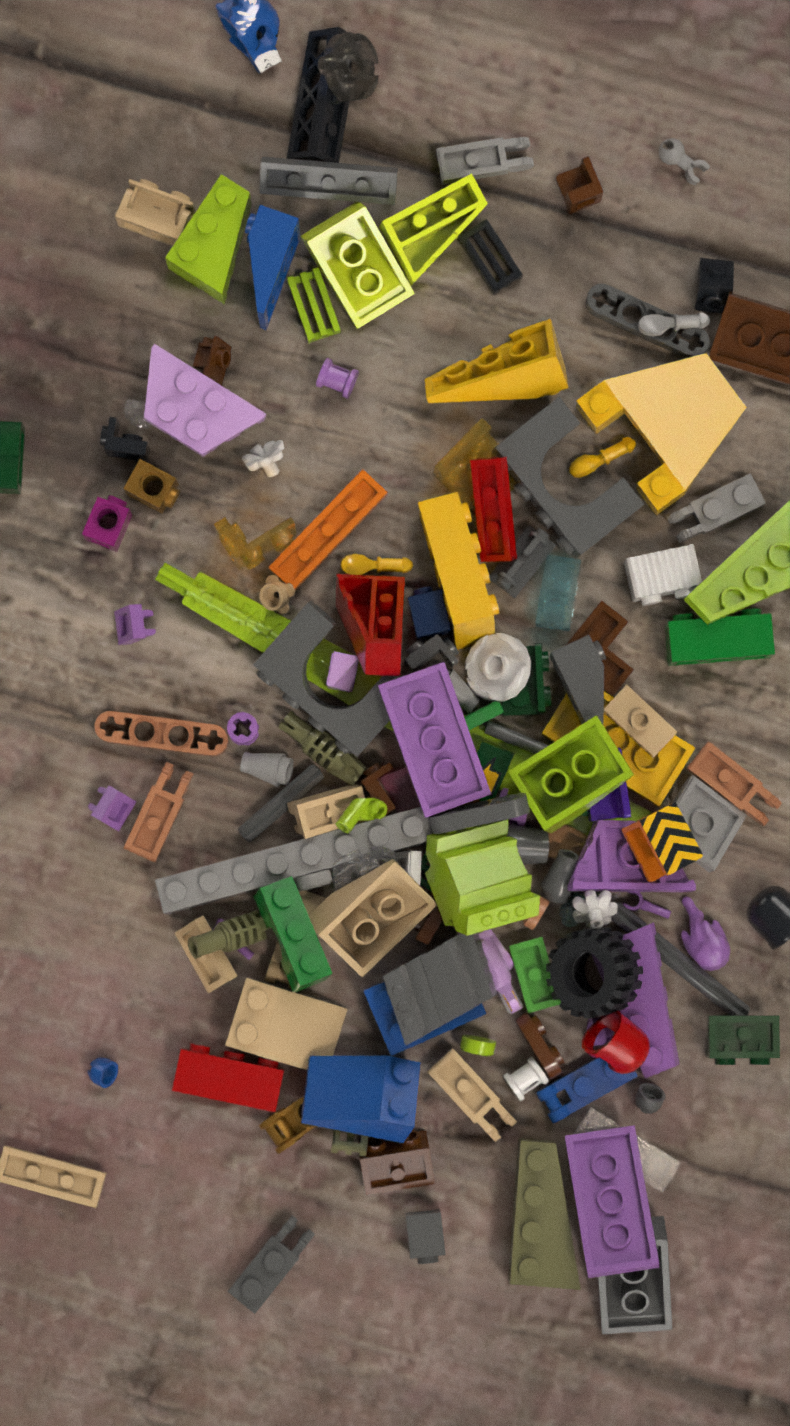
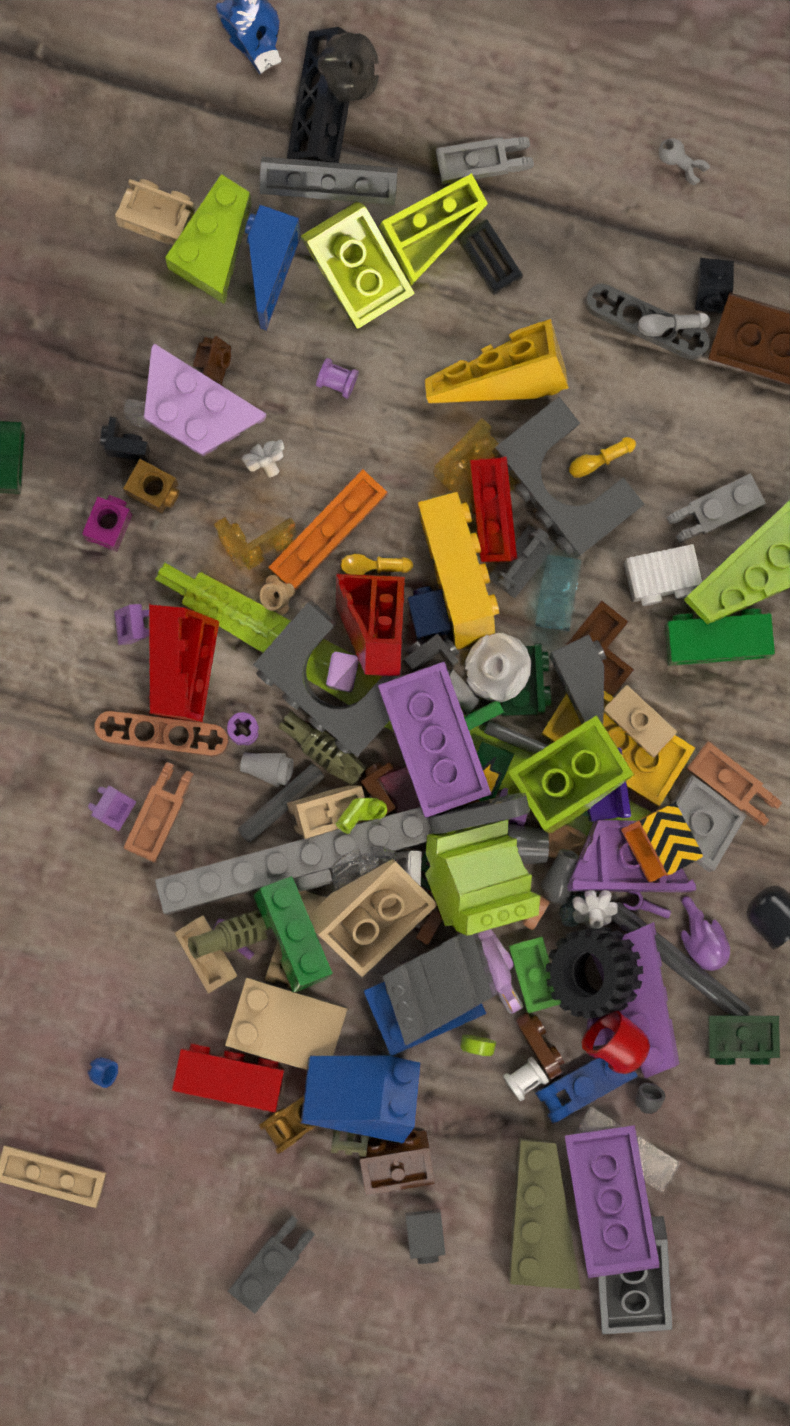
(180, 661): none -> red wedge
(305, 279): lime tile -> none
(468, 1091): tan hinge -> none
(580, 186): reddish brown panel -> none
(679, 412): yellow wedge -> none

